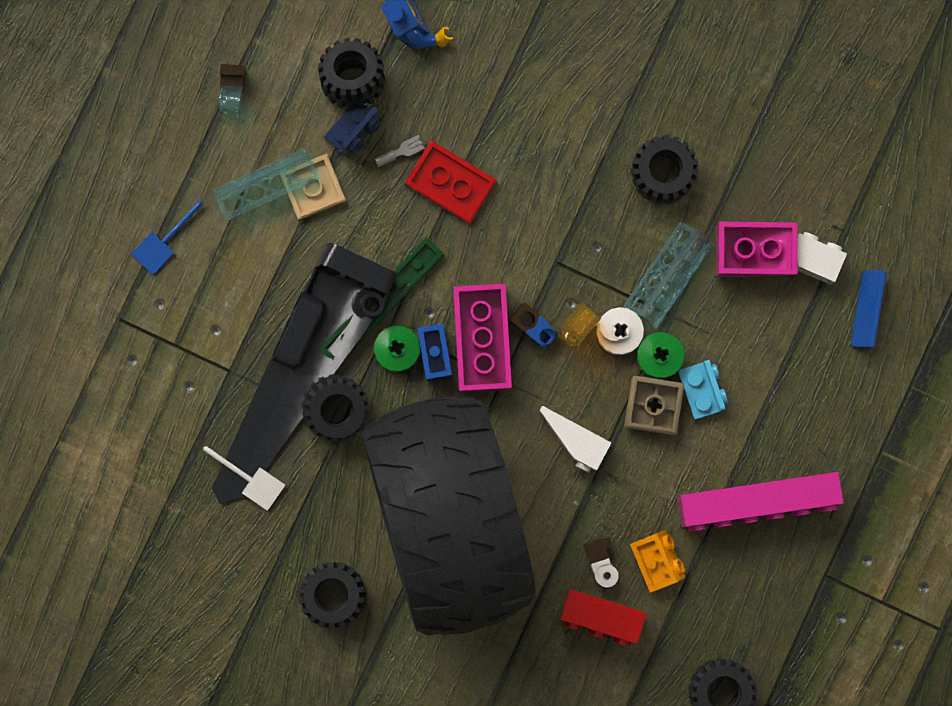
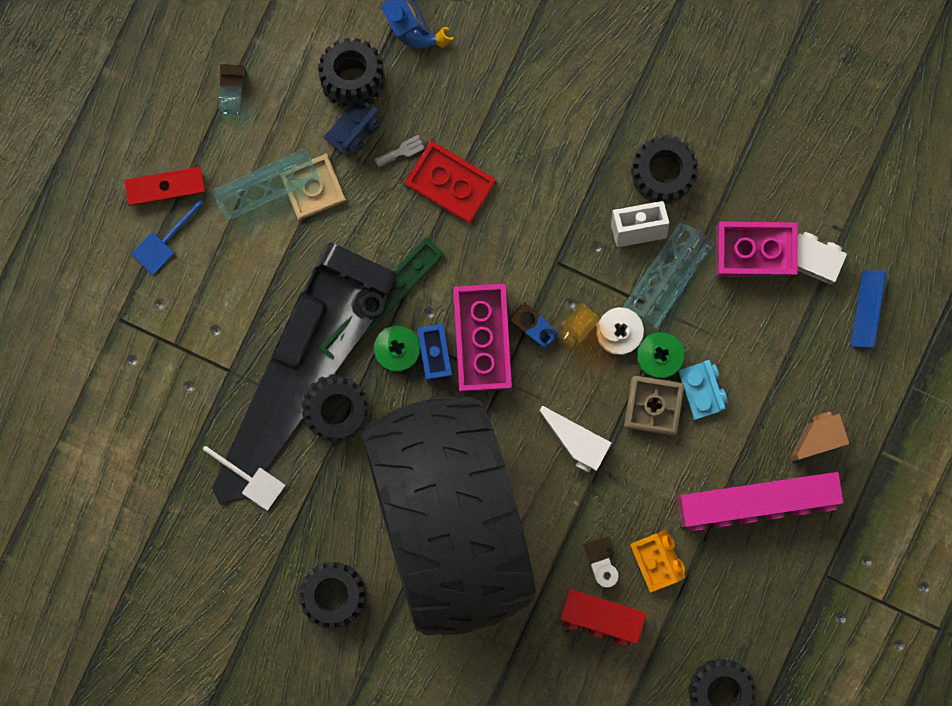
(148, 188): none -> red tile
(640, 224): none -> white brick
(821, 435): none -> medium nougat slope

